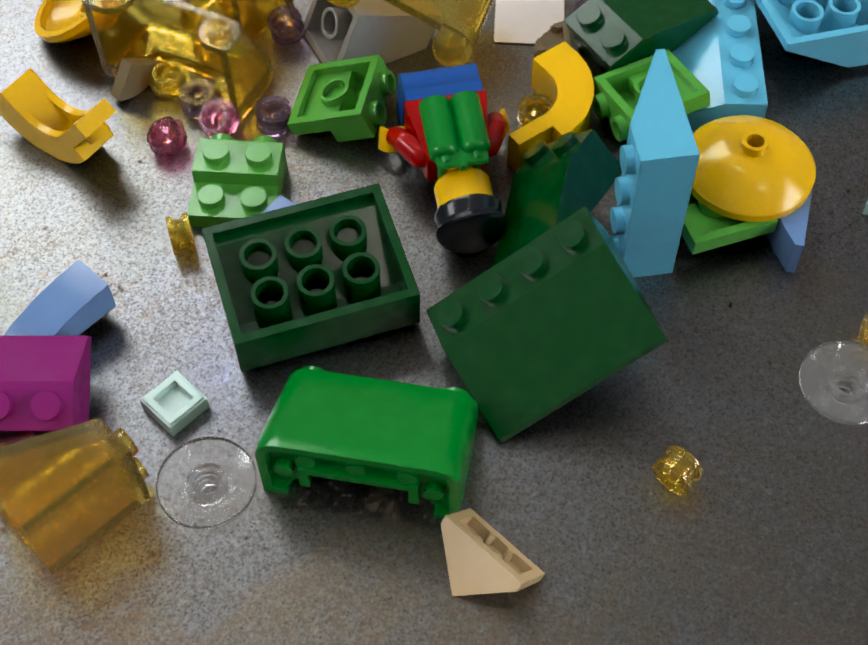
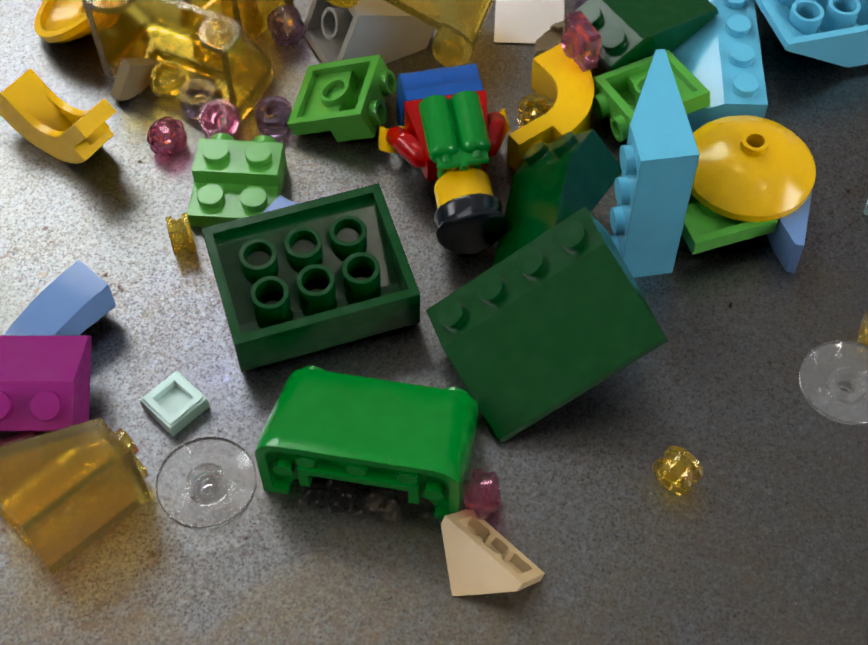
(482, 493): none -> clear pink plate
(581, 41): none -> clear pink plate

